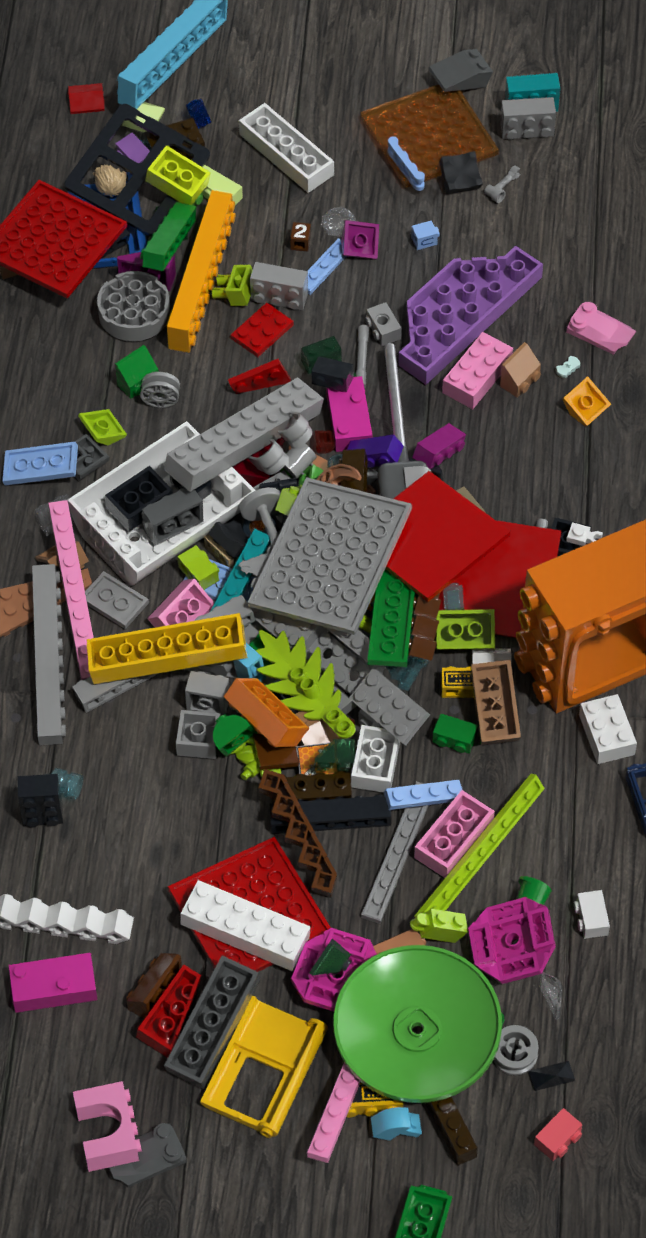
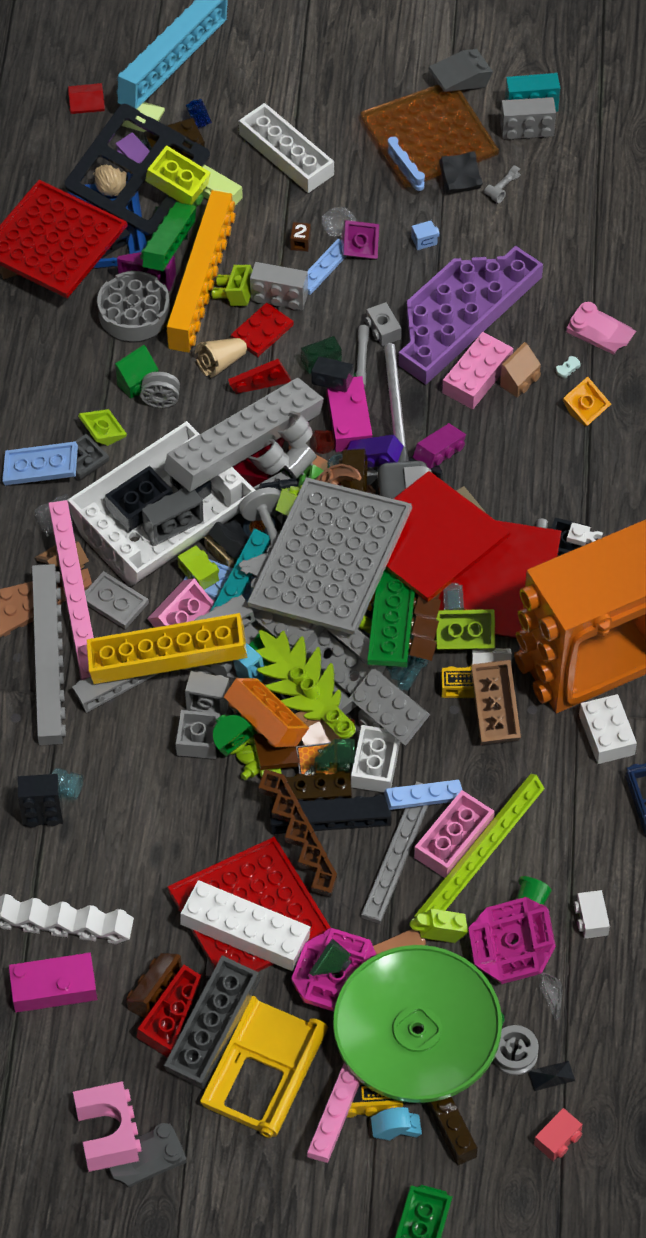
(219, 354): none -> tan cone
(455, 733): green brick -> none

